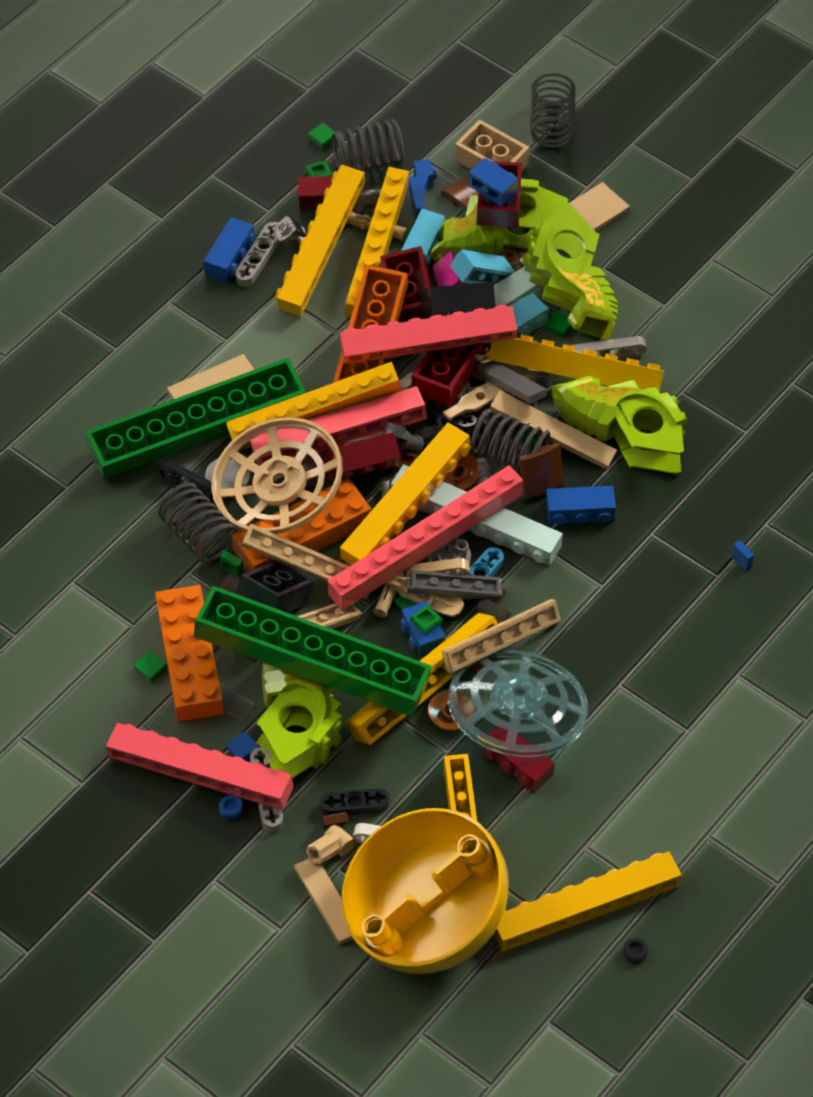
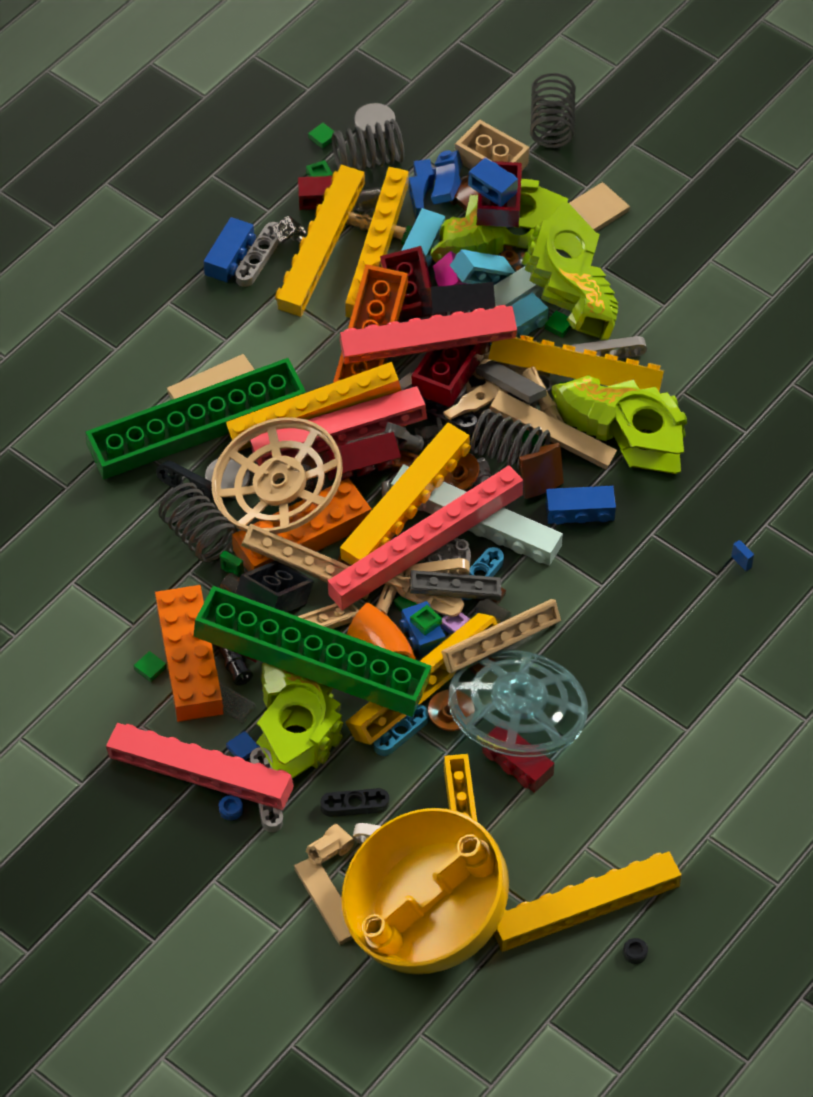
(237, 668): none -> black pin
(339, 818): reddish brown tile -> none
(371, 114): none -> light grey tile
(378, 629): none -> orange brick
(399, 739): none -> dark azure beam
(447, 176): none -> blue slope
(452, 624): none -> lavender tile
(546, 403): none -> tan pin

